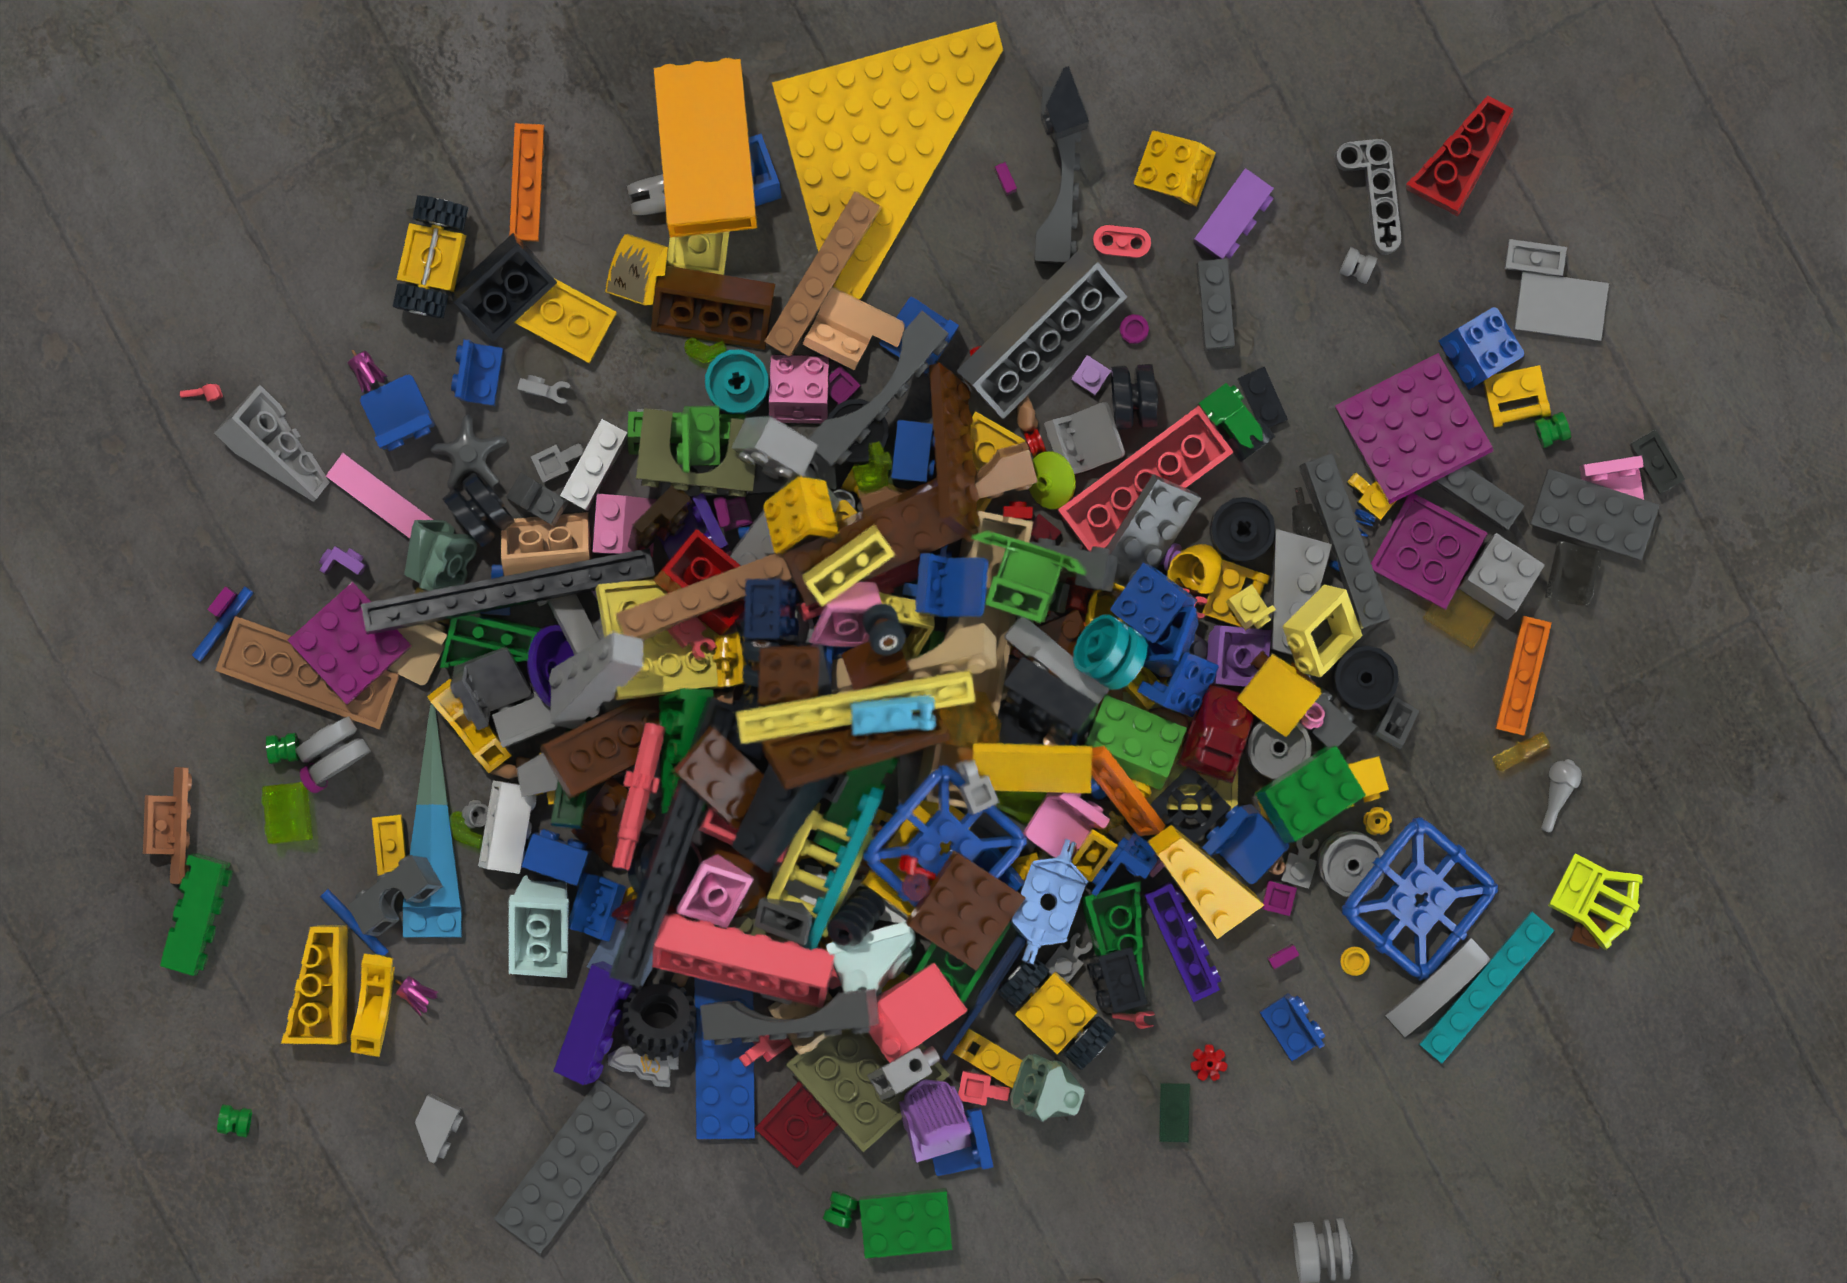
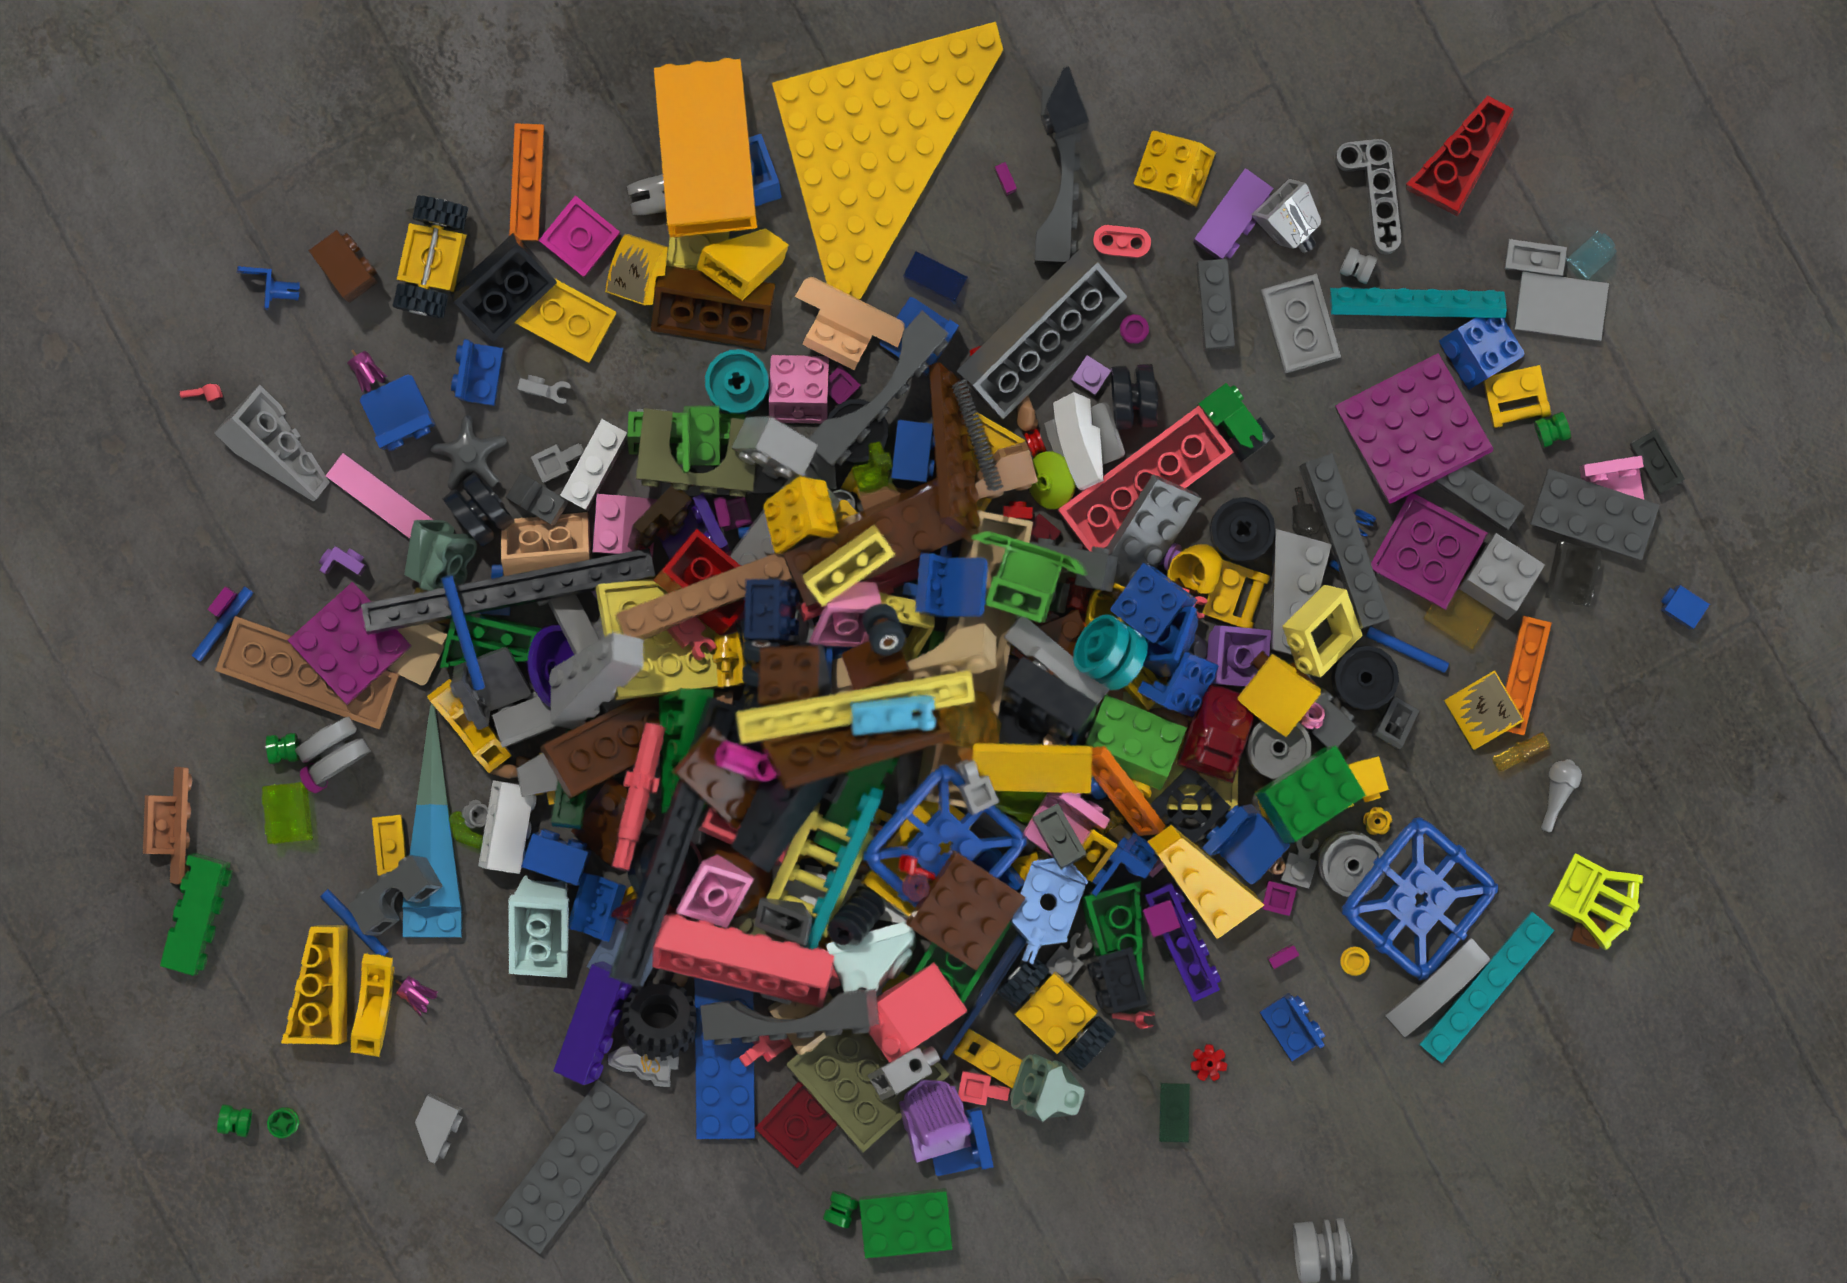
(273, 288): none -> blue bracket
(281, 1126): none -> green wheel
(343, 266): none -> reddish brown brick
(463, 632): none -> blue bar
(579, 236): none -> dark pink plate
(703, 352): clear neon green arm -> none
(743, 261): none -> yellow slope
(744, 762): none -> dark pink piece
(823, 273): medium nougat arch -> none
(935, 276): none -> clear blue slope
(981, 459): none -> dark grey piece
(1059, 836): none -> pearl dark grey plate
(1079, 439): none -> white slope
(1161, 918): none -> magenta tile
(1250, 608): light yellow bracket -> none
(1262, 397): black plate -> none
(1290, 216): none -> light grey torso
(1300, 323): none -> light grey tile
(1372, 496): yellow plate -> none
(1407, 649): none -> blue bar
(1418, 302): none -> teal plate
(1484, 710): none -> slope
(1593, 254): none -> clear light blue bracket
(1683, 606): none -> blue brick

